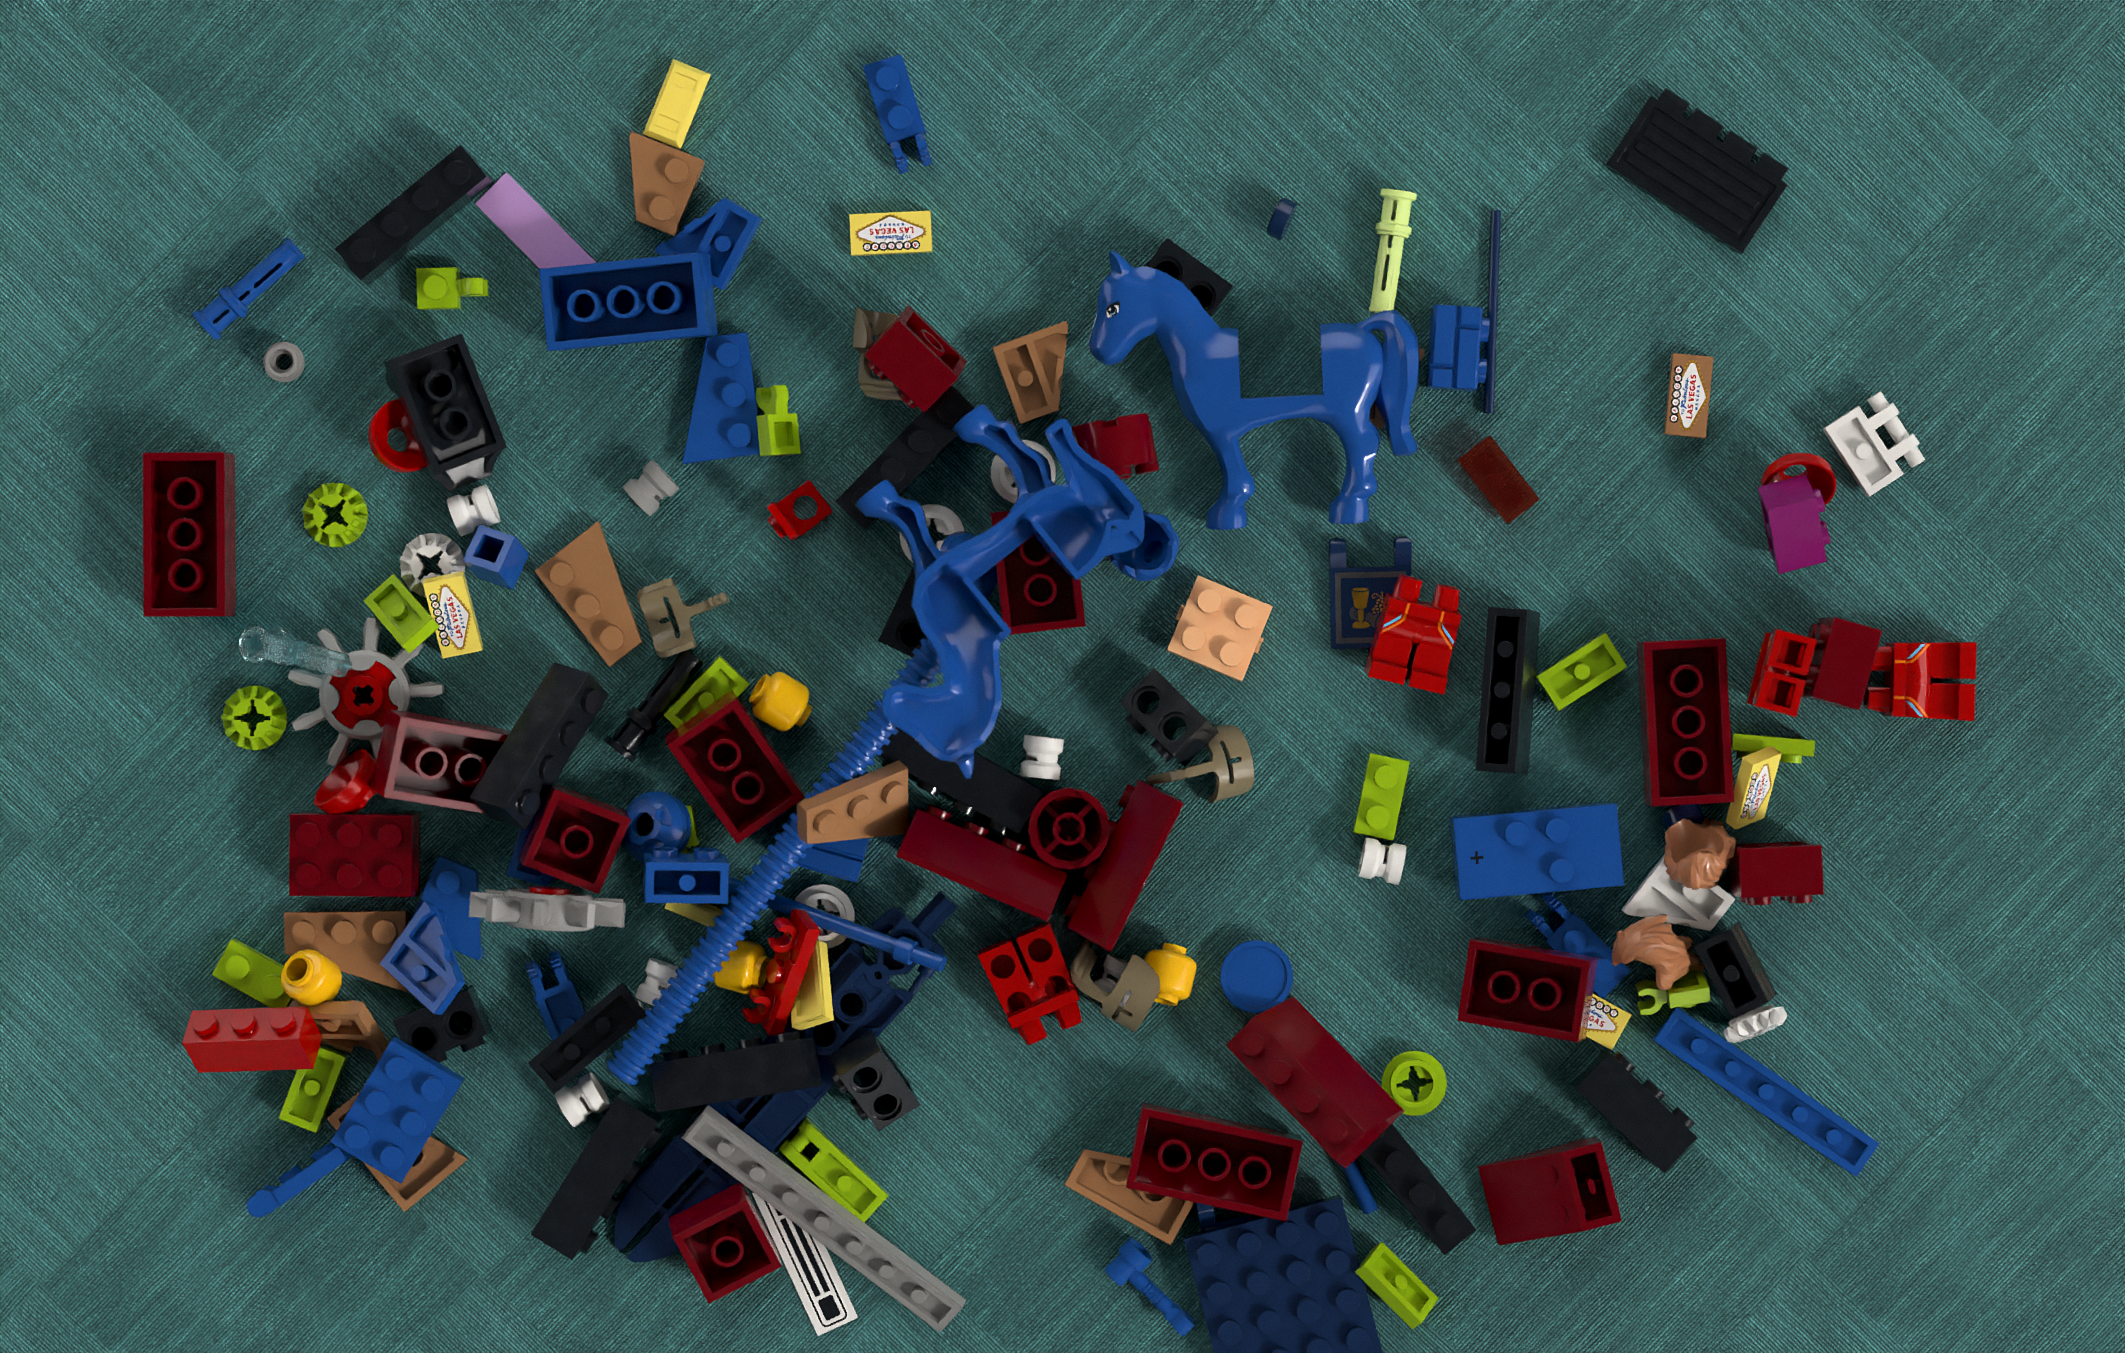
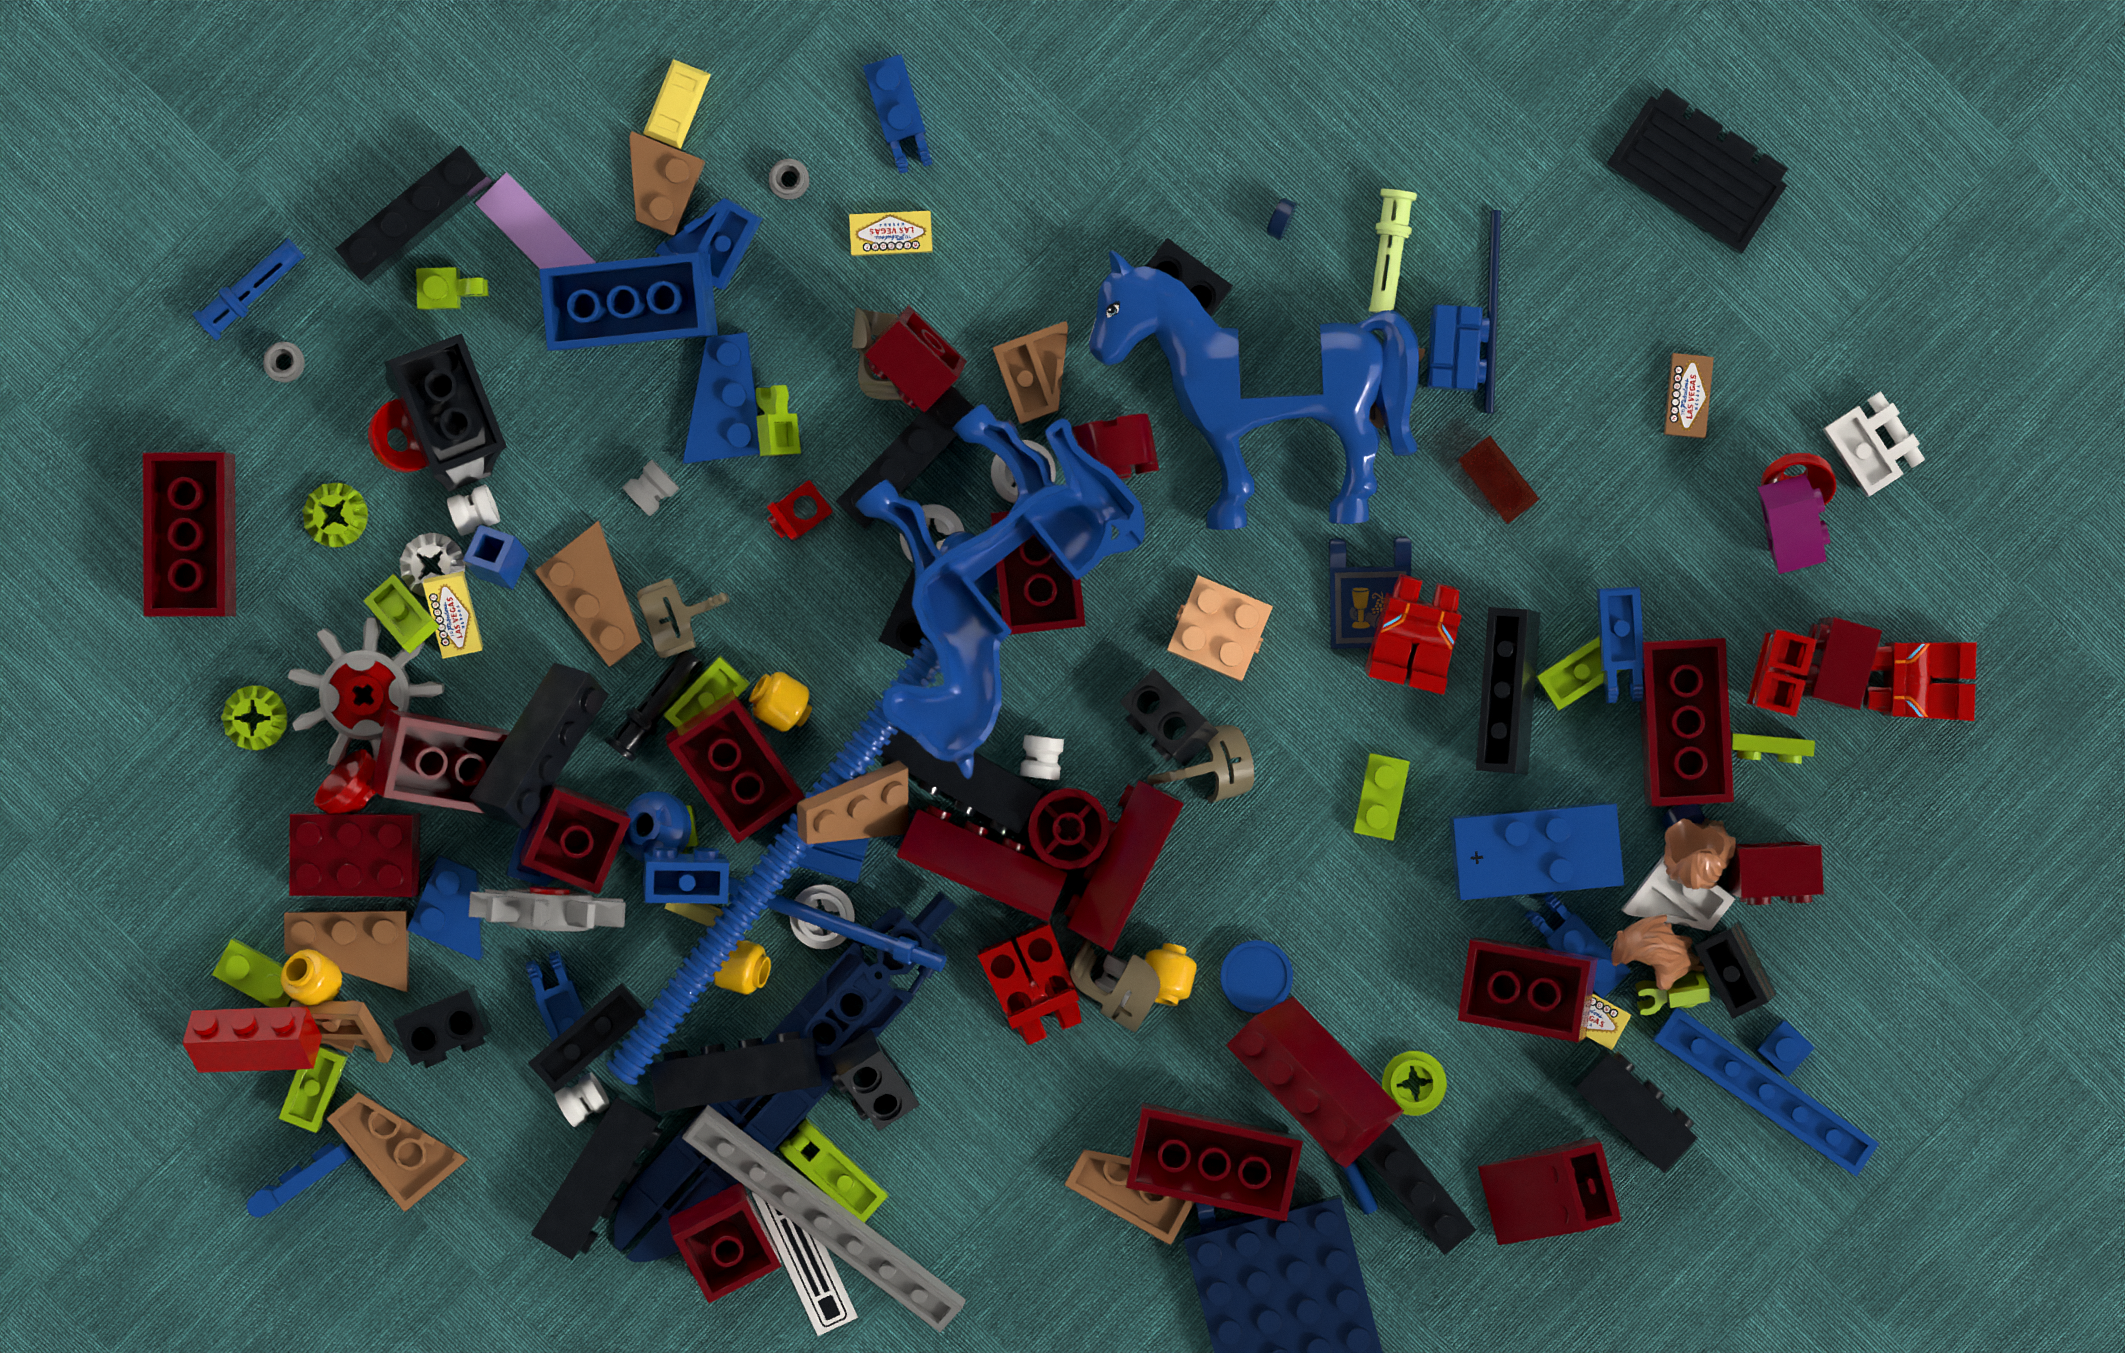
(282, 648): clear light blue connector -> none
(397, 1110): blue plate -> none
(426, 961): blue wing -> none
(657, 975): white wheel -> none
(779, 170): none -> light grey plate
(784, 972): red plate -> none
(814, 997): light yellow tile -> none
(1129, 1266): blue brick -> none
(1153, 555): blue hair -> none
(1372, 861): white wheel -> none
(1396, 1285): lime plate -> none
(1621, 639): none -> blue hinge
(1753, 787): light yellow tile -> none
(1754, 1023): white gear -> none
(1785, 1048): none -> blue plate

